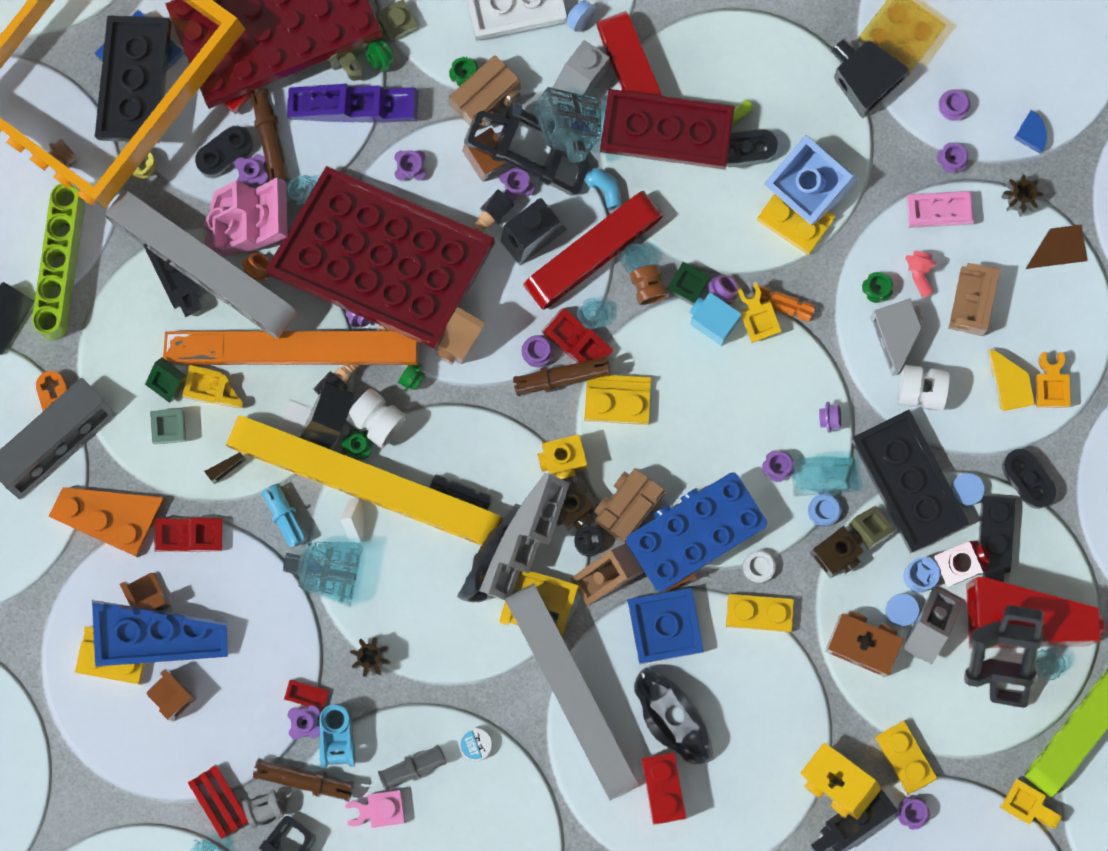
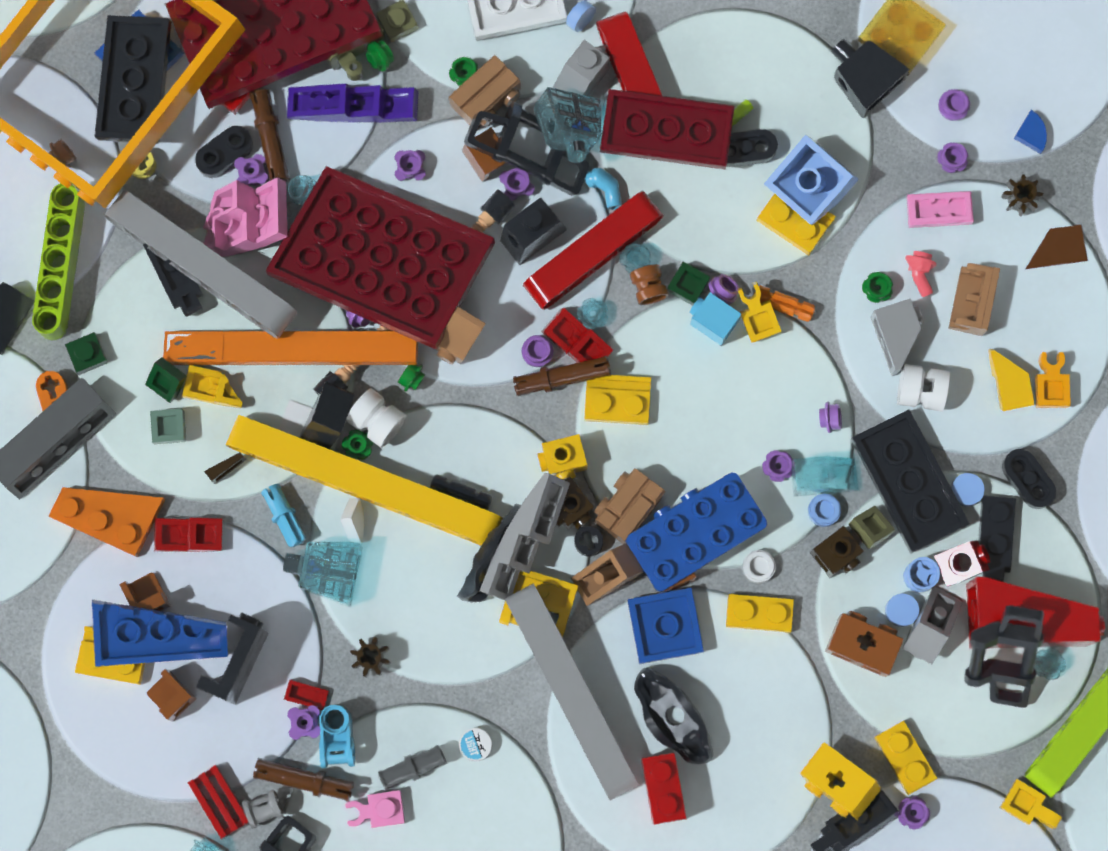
(86, 353): none -> dark green plate
(241, 661): none -> black panel
(256, 266): orange plate -> none

